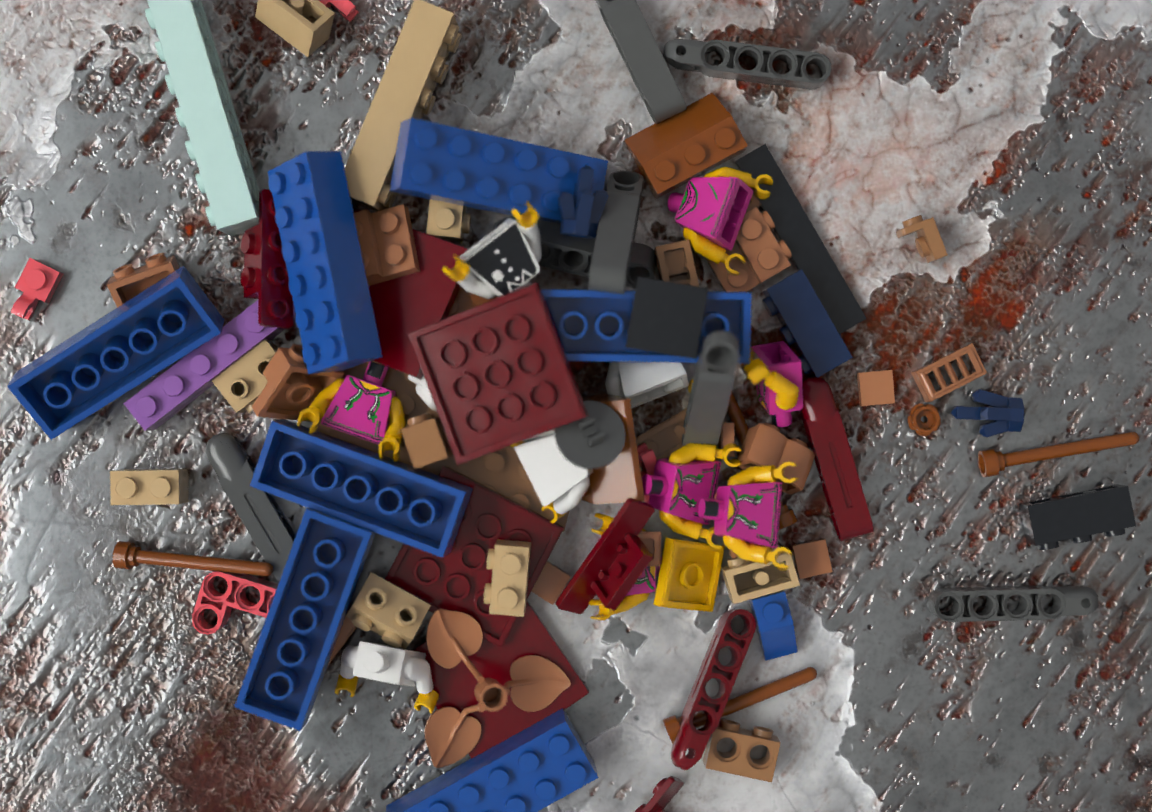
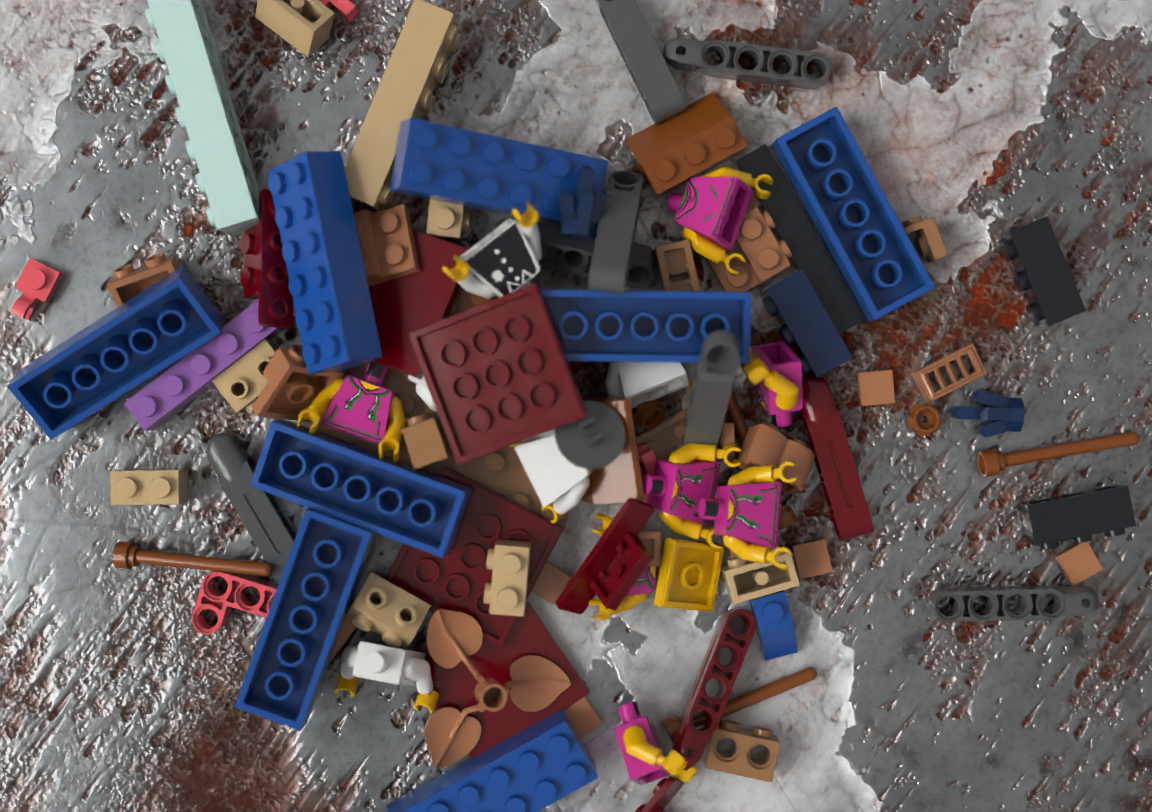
(583, 717): none -> nougat tile
(644, 751): none -> torso
(648, 414): none -> dark orange plate
(666, 317): black tile -> none
(852, 214): none -> blue brick
(1042, 273): none -> black brick
(1078, 562): none -> nougat tile

